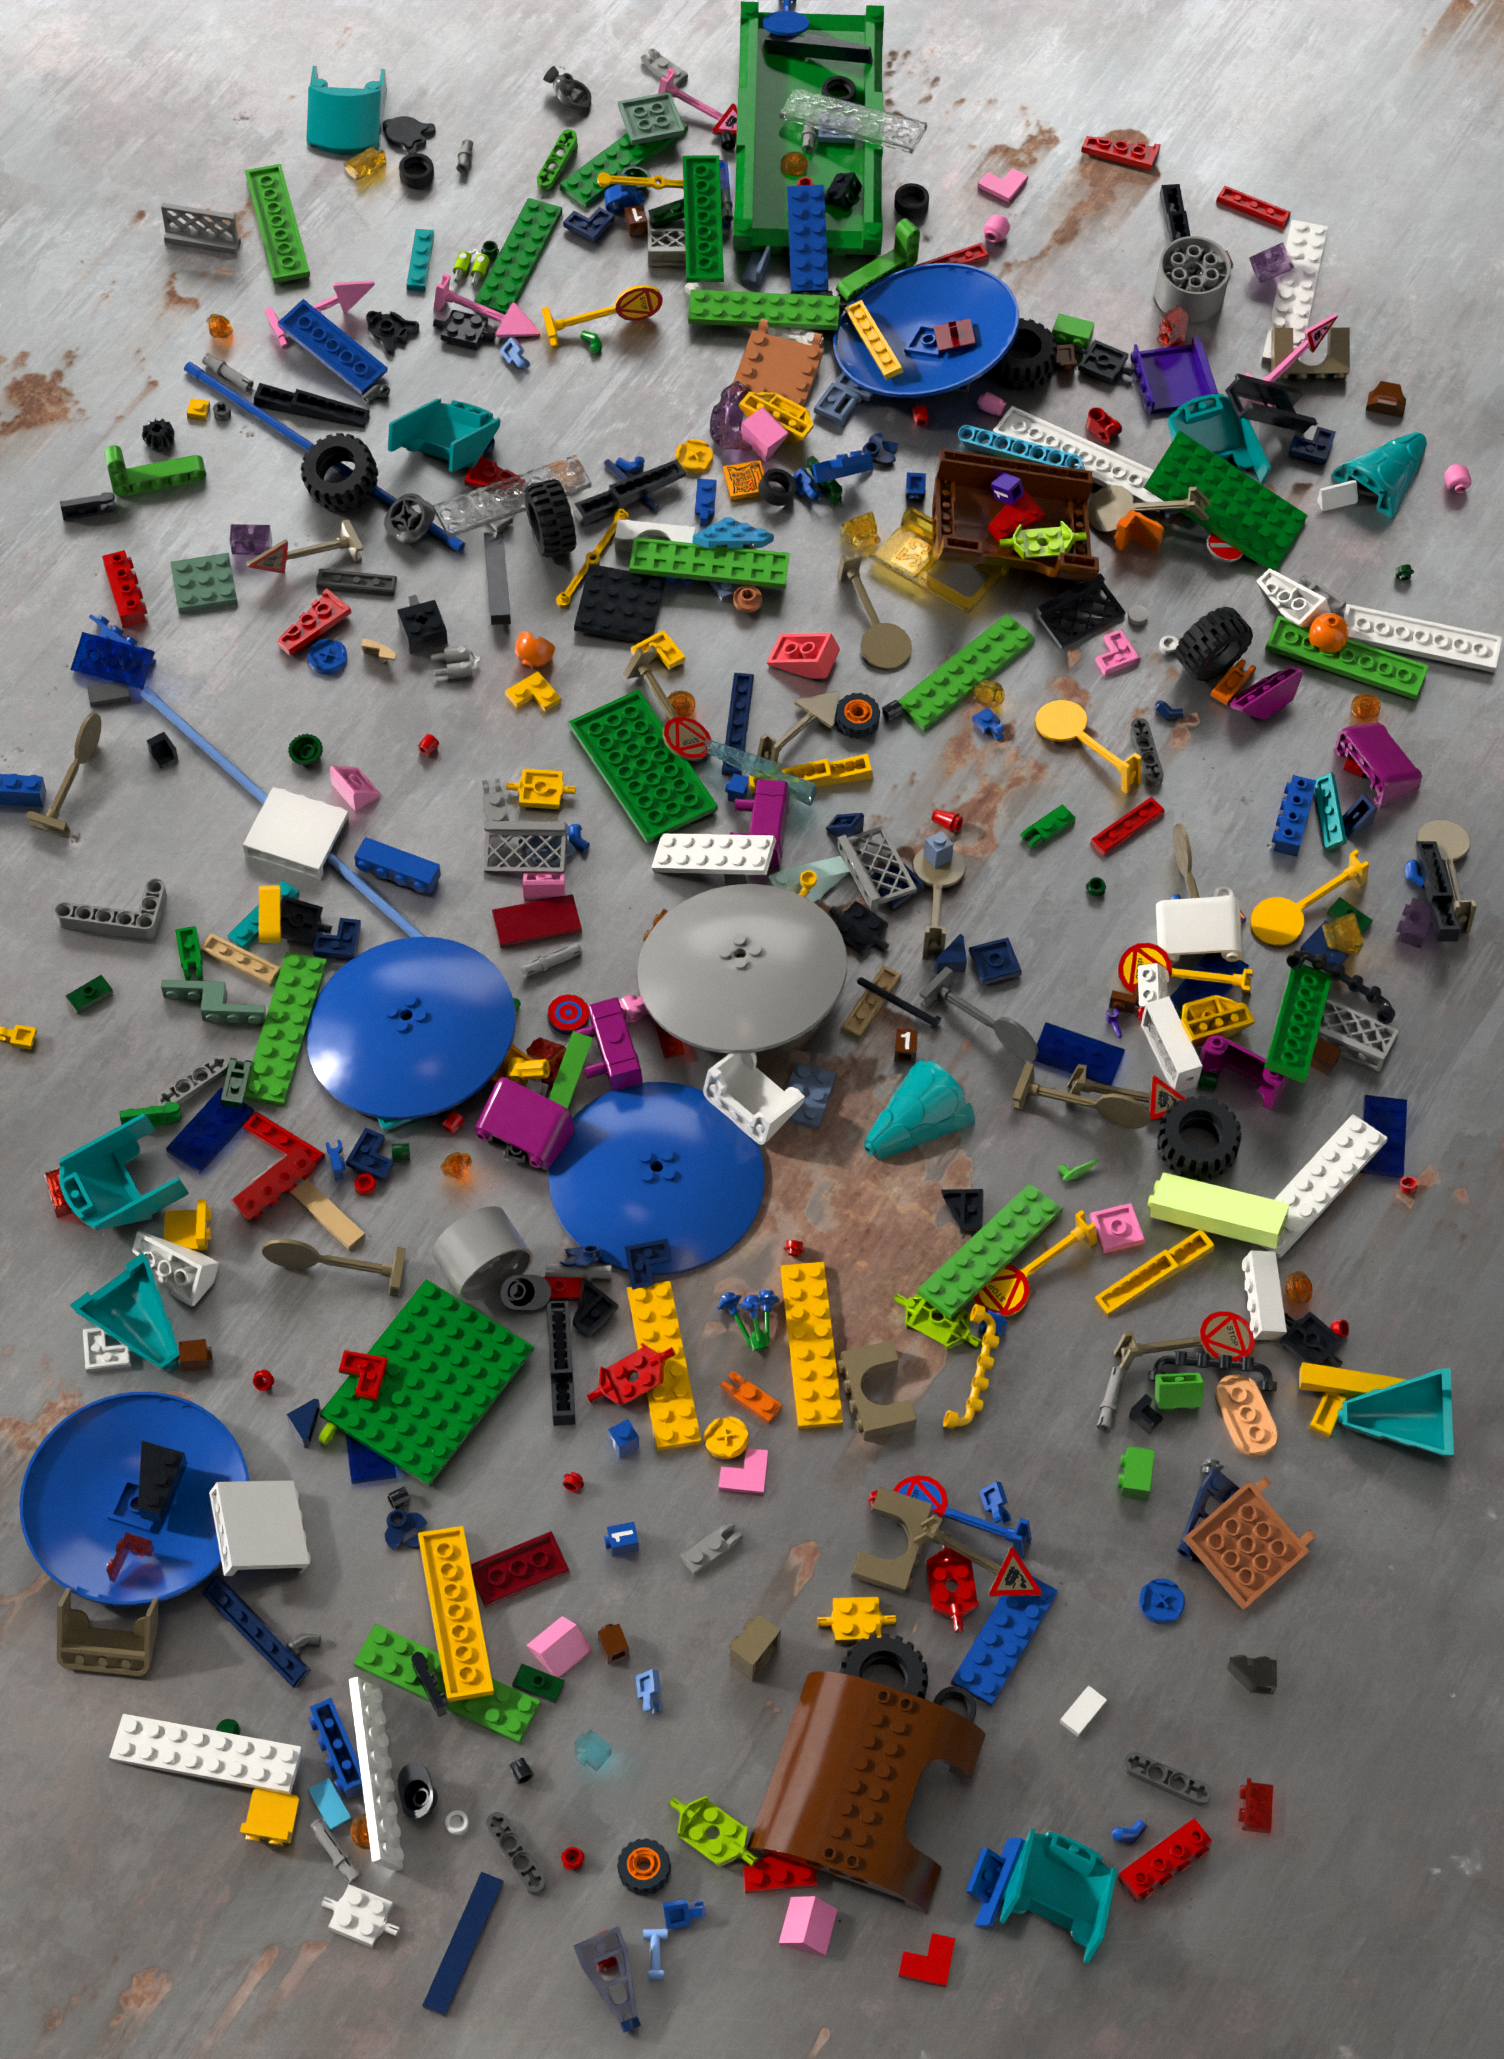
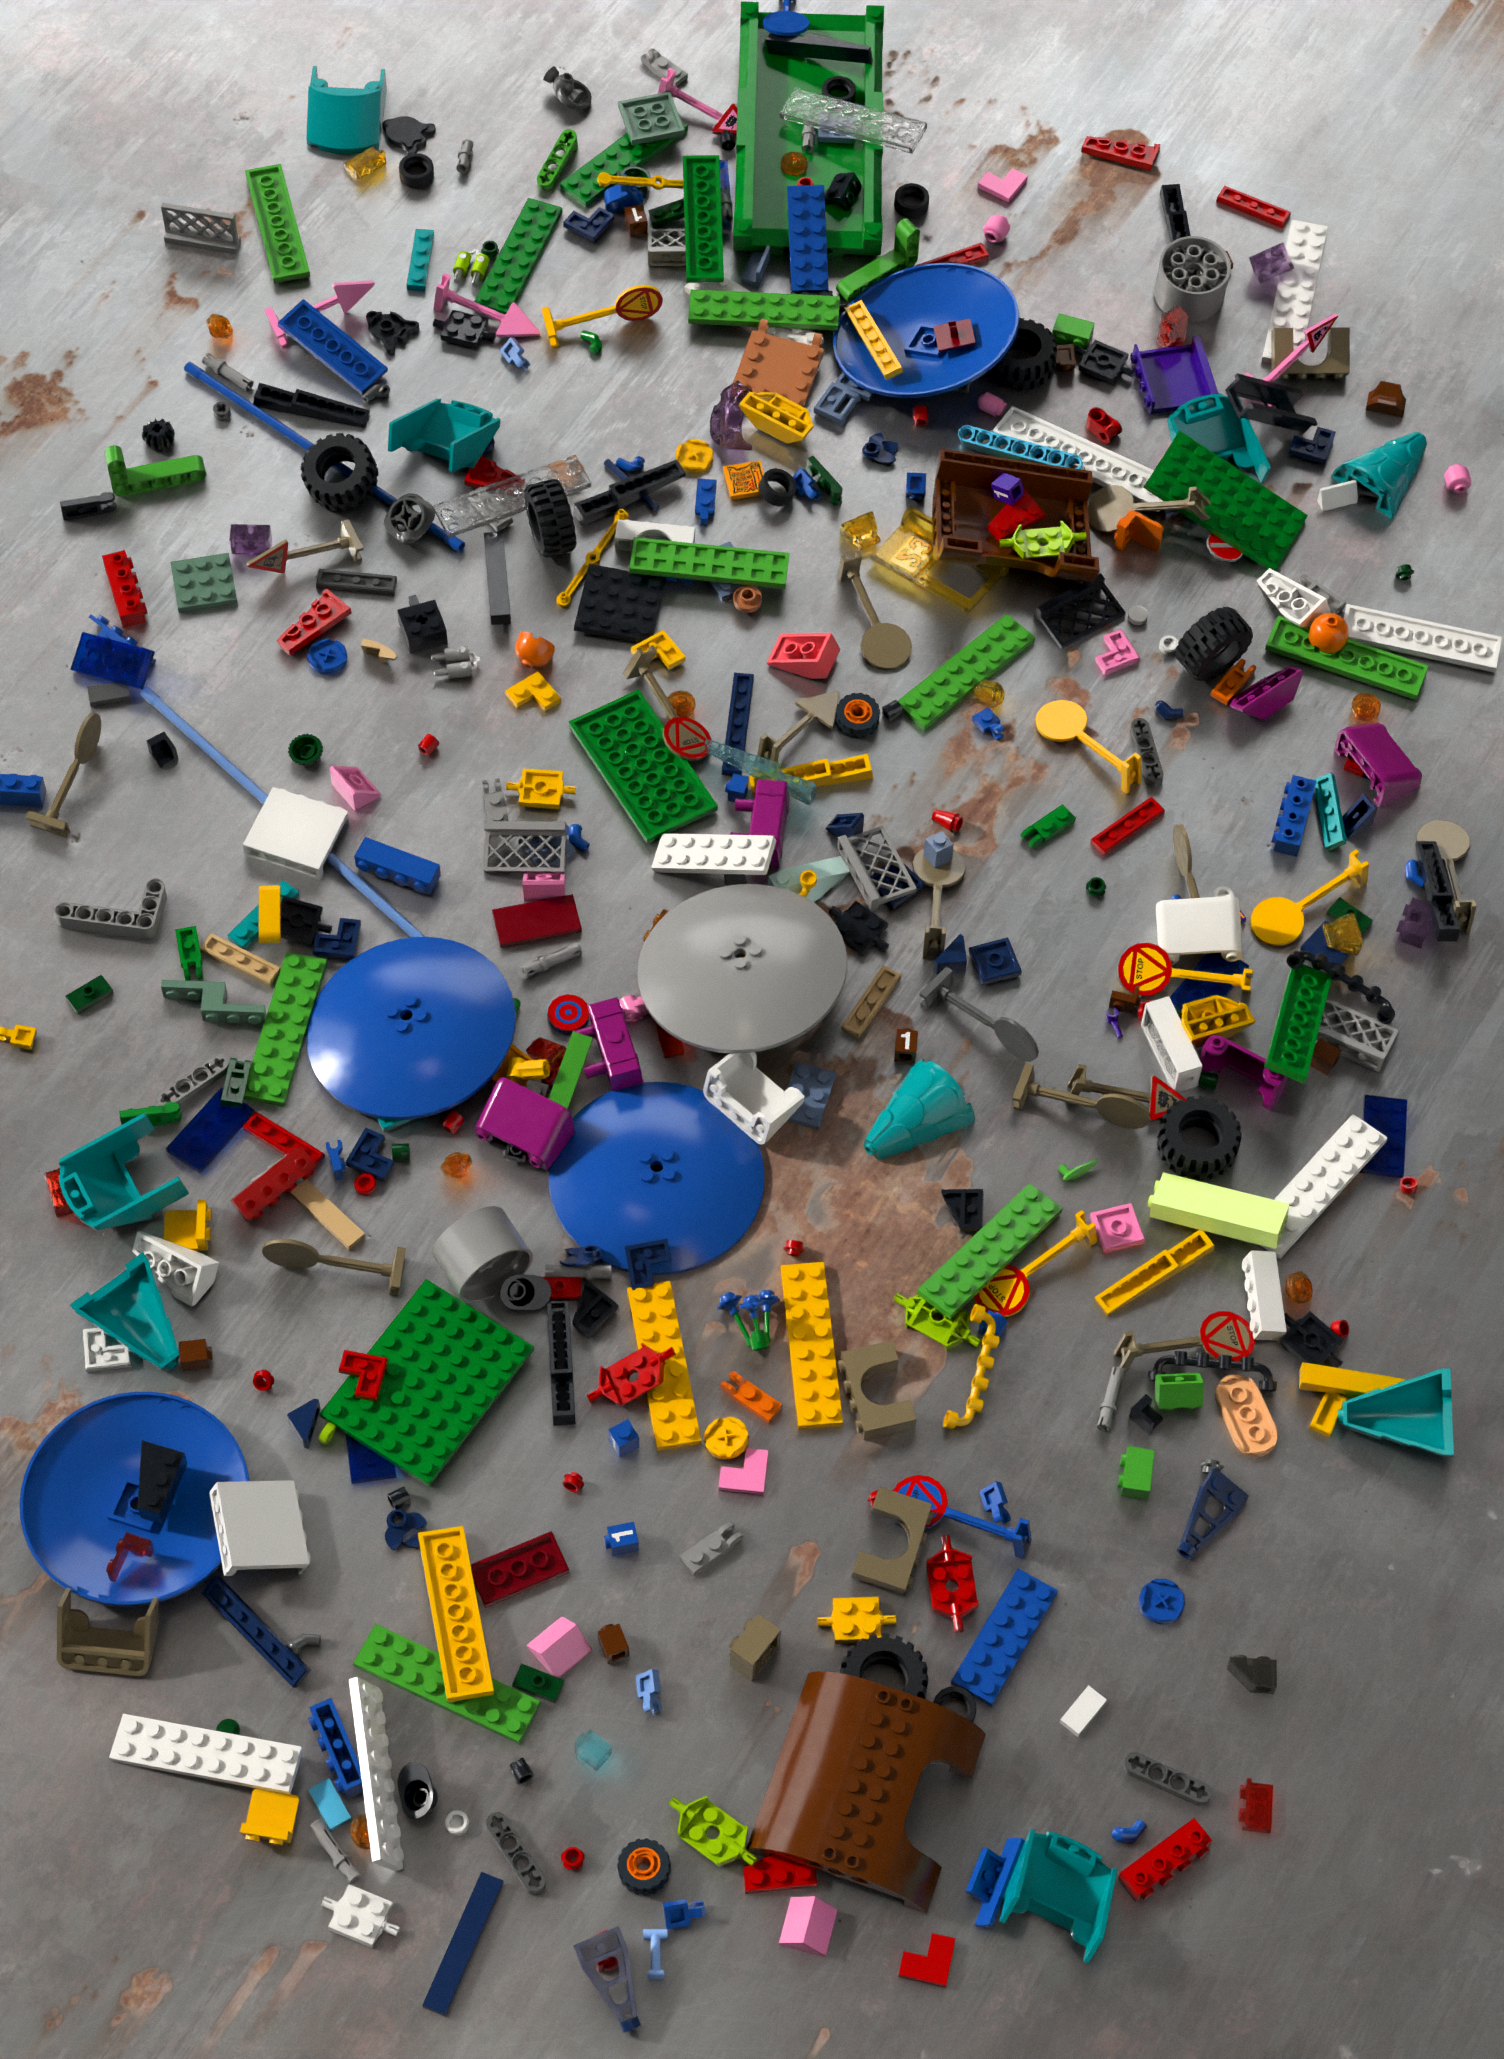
(198, 409): yellow plate -> none
(429, 1683): black hinge -> none
(732, 534): dark azure plate -> none
(763, 433): bright pink slope -> none
(843, 466): blue bracket -> none
(934, 1022): black bar -> none
(1011, 1576): dark tan piece -> none
(1067, 1049): clear blue tile -> none
(1152, 983): white bracket -> none
(1247, 1544): nougat plate -> none

